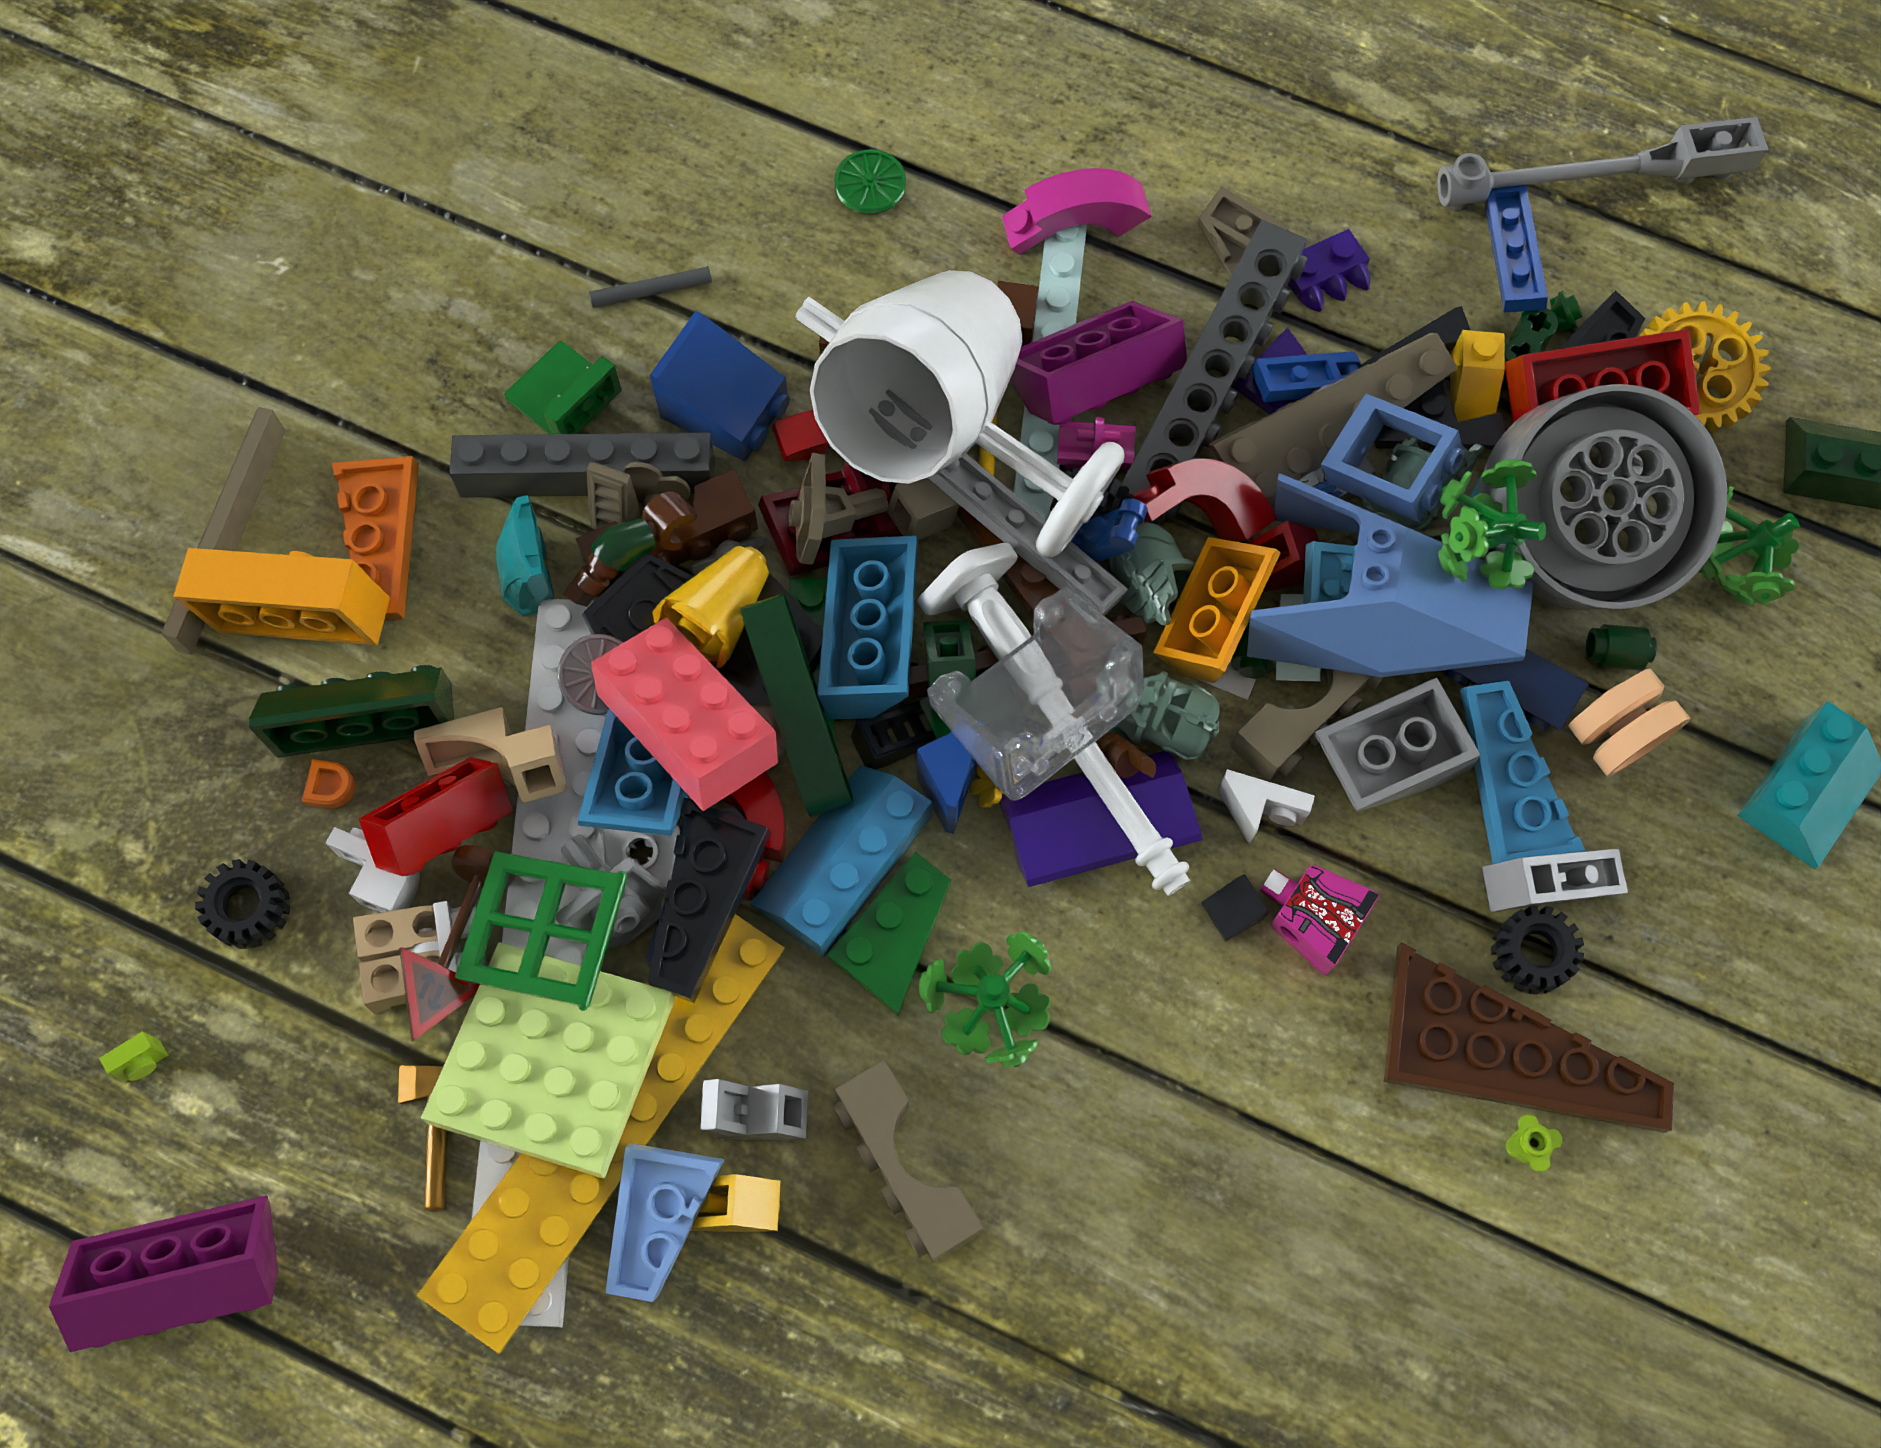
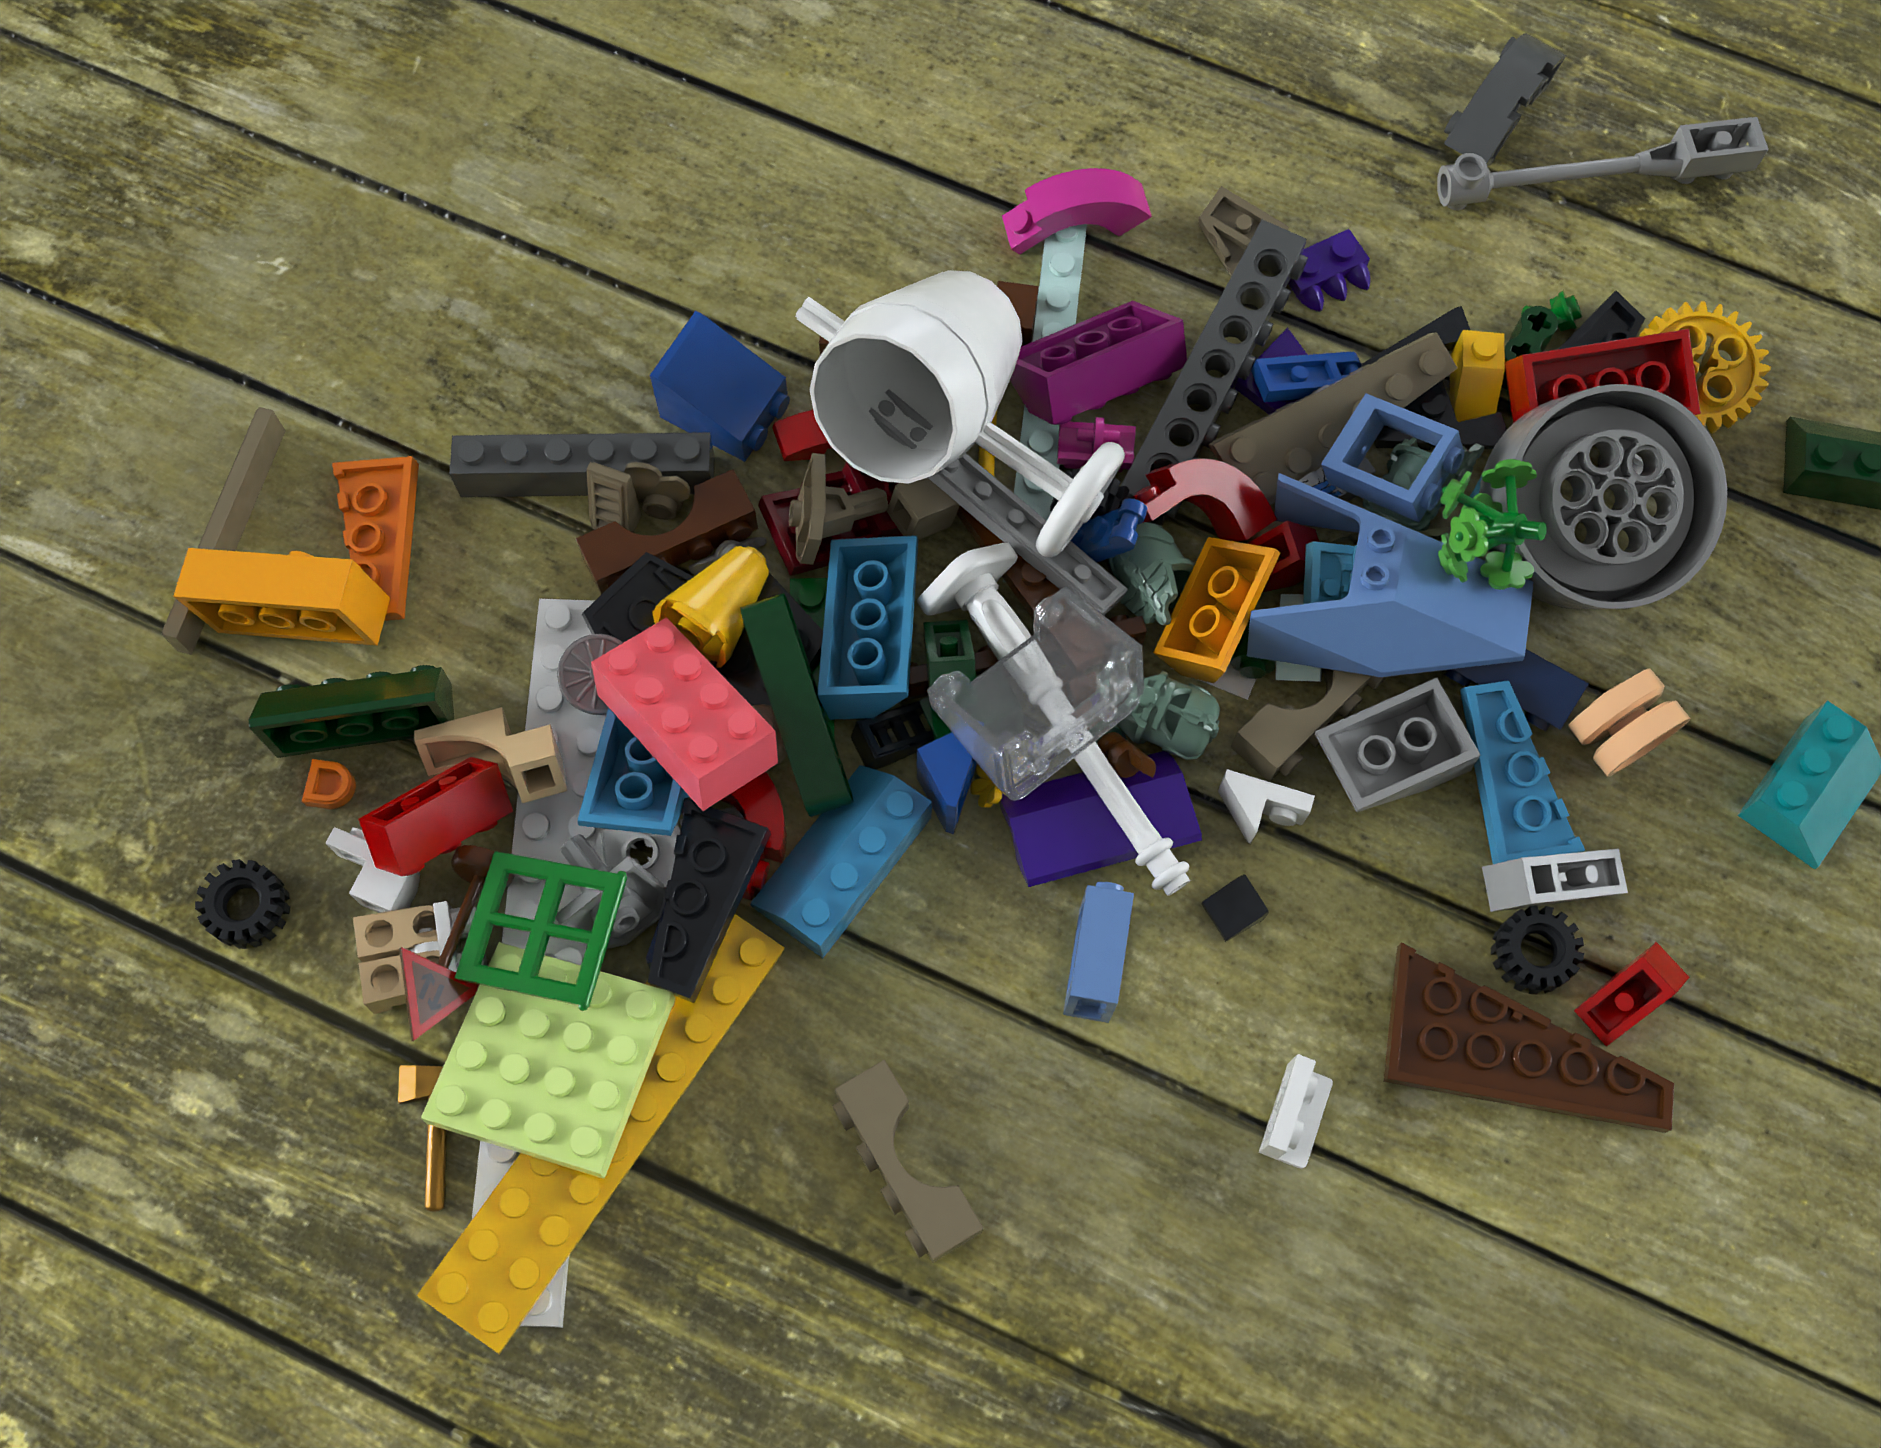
(134, 1057): lime plate -> none
(166, 1274): magenta slope -> none
(521, 560): teal slope -> none
(564, 390): green bracket -> none
(629, 541): reddish brown piece -> none
(650, 287): dark grey bar -> none
(654, 1215): light blue wing -> none
(740, 1205): yellow slope -> none
(754, 1112): light grey brick -> none
(870, 181): green wheel -> none
(891, 934): green wing -> none
(979, 976): bright green plant -> none
(1098, 952): none -> medium blue window
(1296, 1113): none -> white bracket
(1318, 913): torso -> none
(1515, 80): none -> dark grey brick
(1515, 250): blue plate -> none
(1520, 1146): lime plate -> none
(1620, 647): dark green brick -> none
(1632, 994): none -> red slope
(1767, 543): plant -> none

